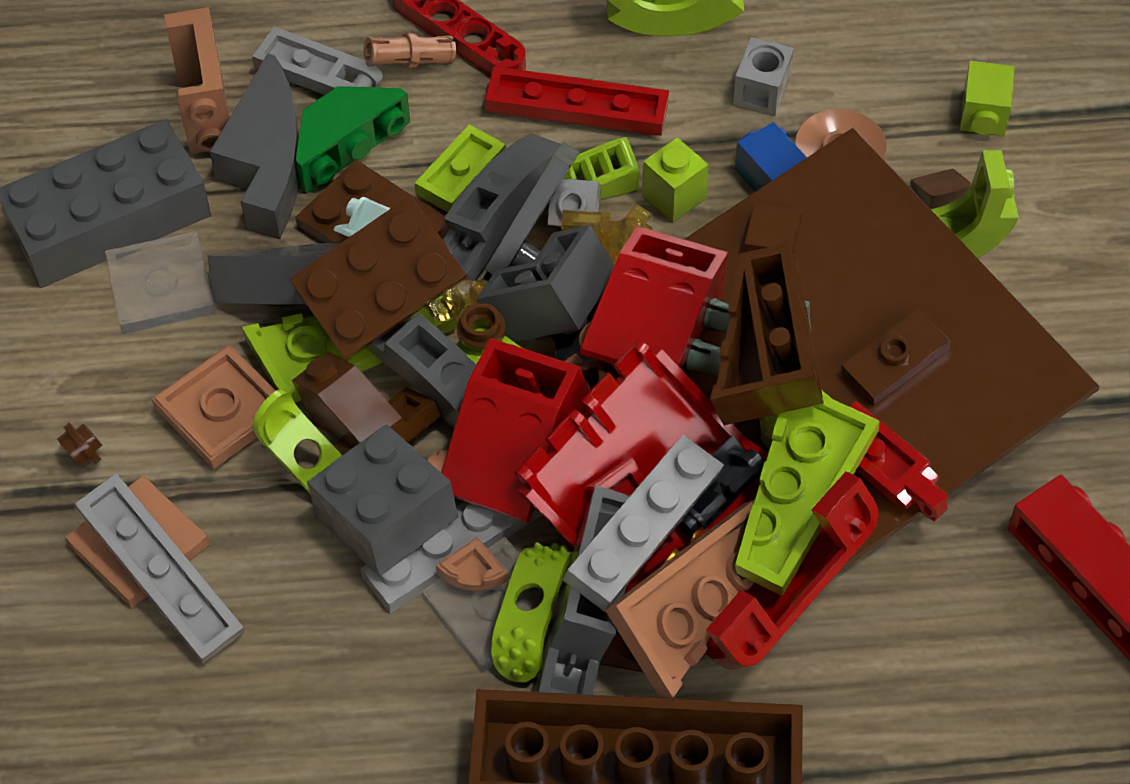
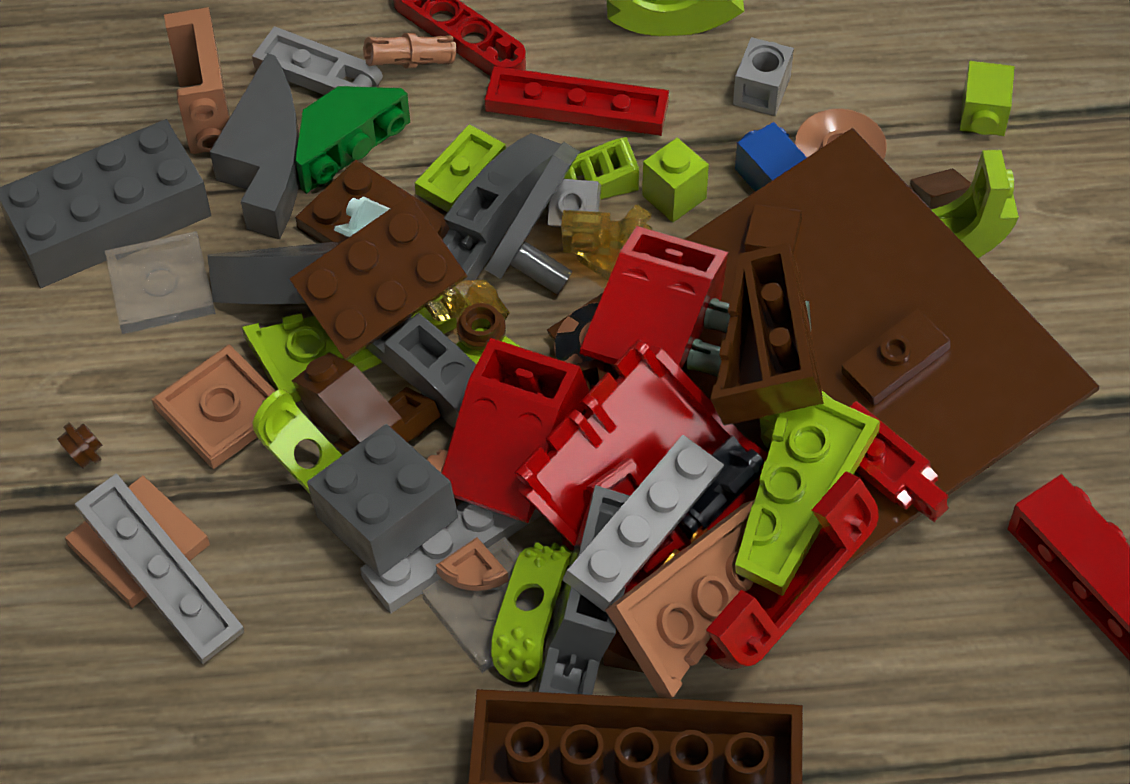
(554, 289): dark grey brick -> none

